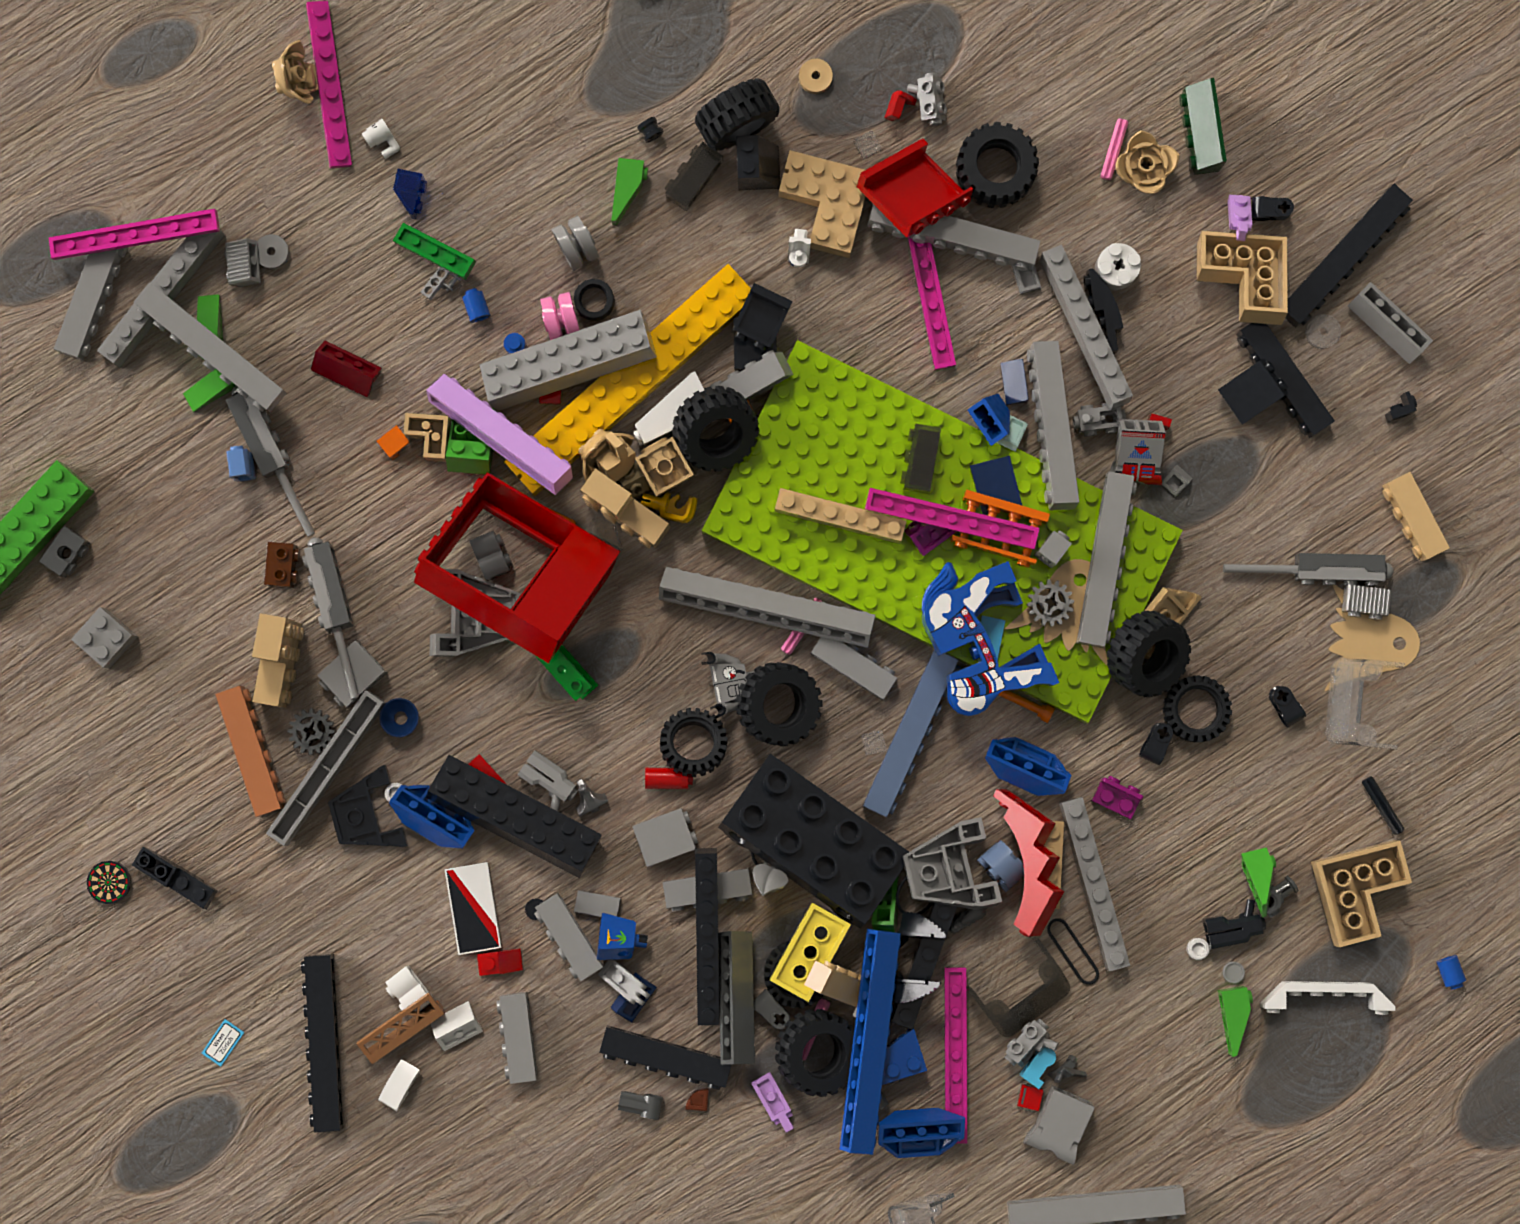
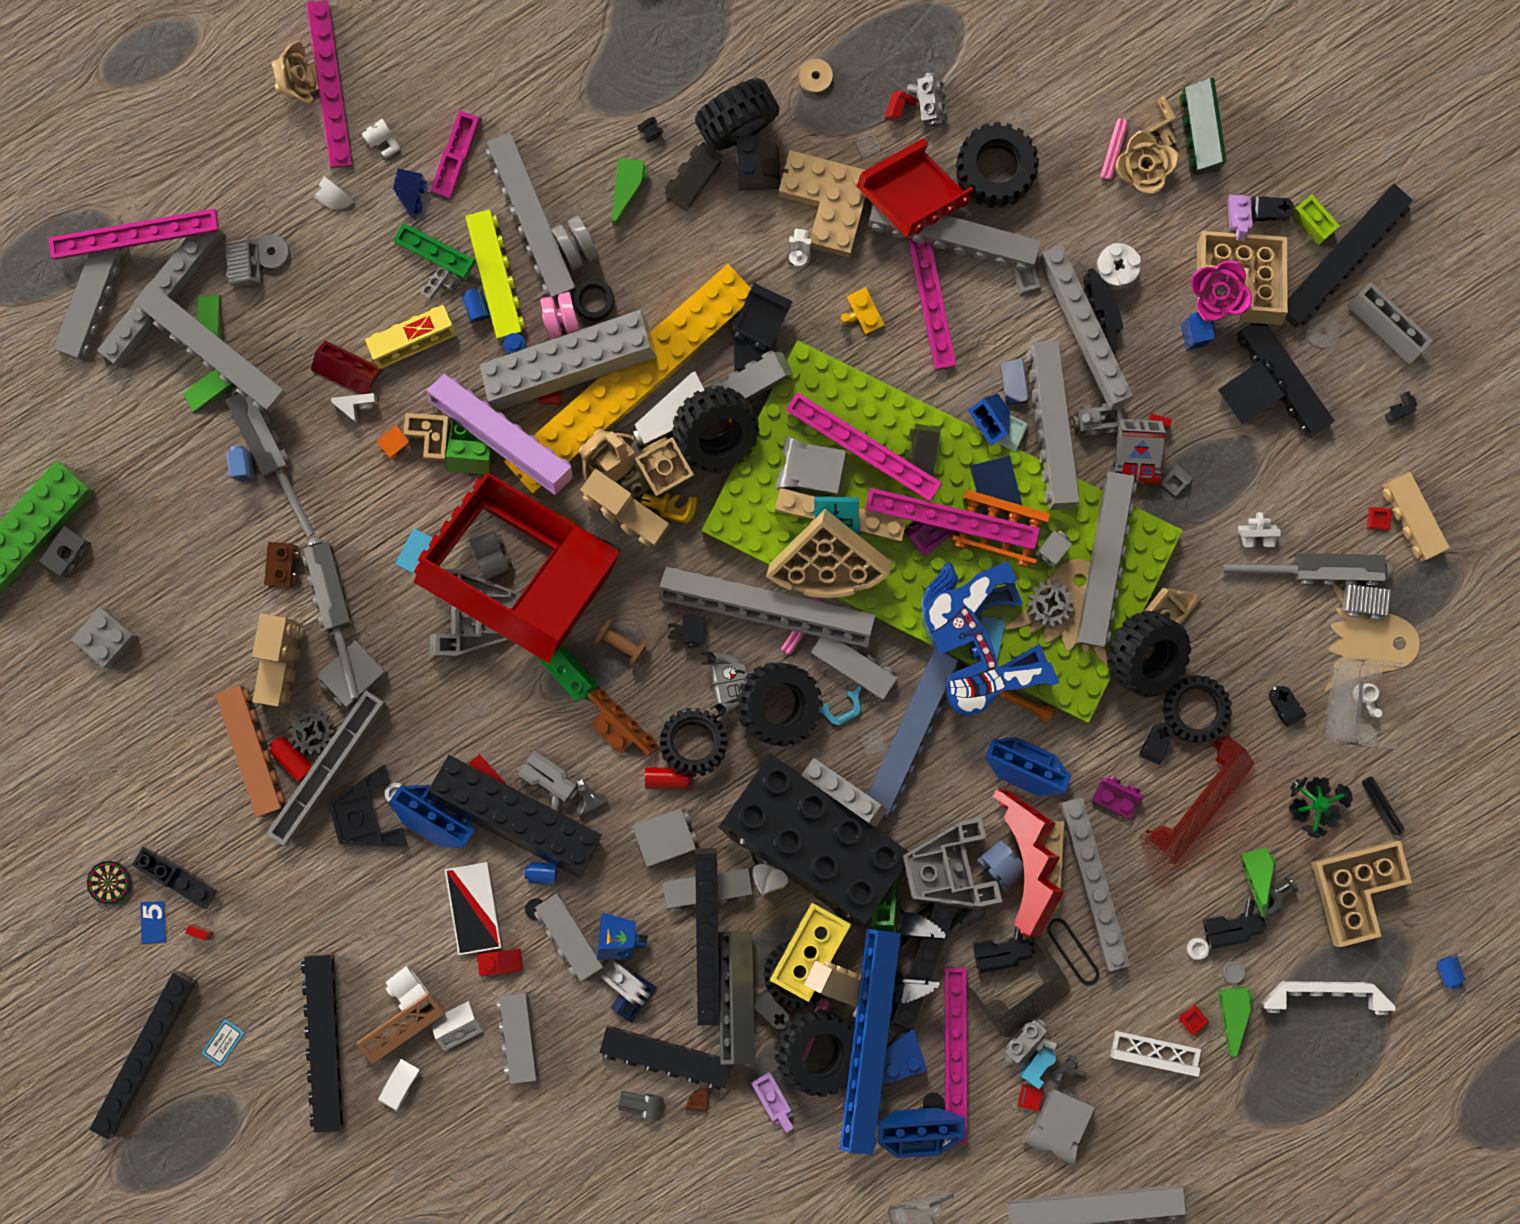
(143, 1055): none -> black brick
(152, 922): none -> blue sticker
(198, 932): none -> red tile
(290, 758): none -> red brick
(332, 195): none -> white brick
(349, 404): none -> white slope
(388, 713): dark blue piece -> none
(410, 337): none -> light yellow brick
(412, 549): none -> medium azure sticker
(455, 153): none -> dark pink slope
(494, 275): none -> neon yellow brick
(531, 216): none -> light grey brick
(541, 873): none -> blue brick
(596, 904): light grey tile -> none
(618, 726): none -> dark orange bracket
(620, 642): none -> medium nougat hose
(692, 630): none -> black brick
(811, 468): none -> light grey piece
(828, 561): none -> tan brick
(843, 508): none -> teal tile
(844, 792): none -> light grey brick
(846, 716): none -> medium azure helmet
(863, 311): none -> yellow plate
(864, 447): none -> dark pink plate
(933, 1100): none -> black piece
(1017, 950): none -> black piece
(1156, 1062): none -> white fence
(1163, 128): none -> tan bracket
(1193, 1020): none -> red tile
(1197, 332): none -> blue brick
(1235, 301): none -> dark pink brick
(1235, 765): none -> clear red windscreen
(1259, 528): none -> white hips
(1315, 219): none -> lime panel
(1325, 814): none -> black plant
(1370, 695): none -> white piece
(1379, 518): none -> red tile

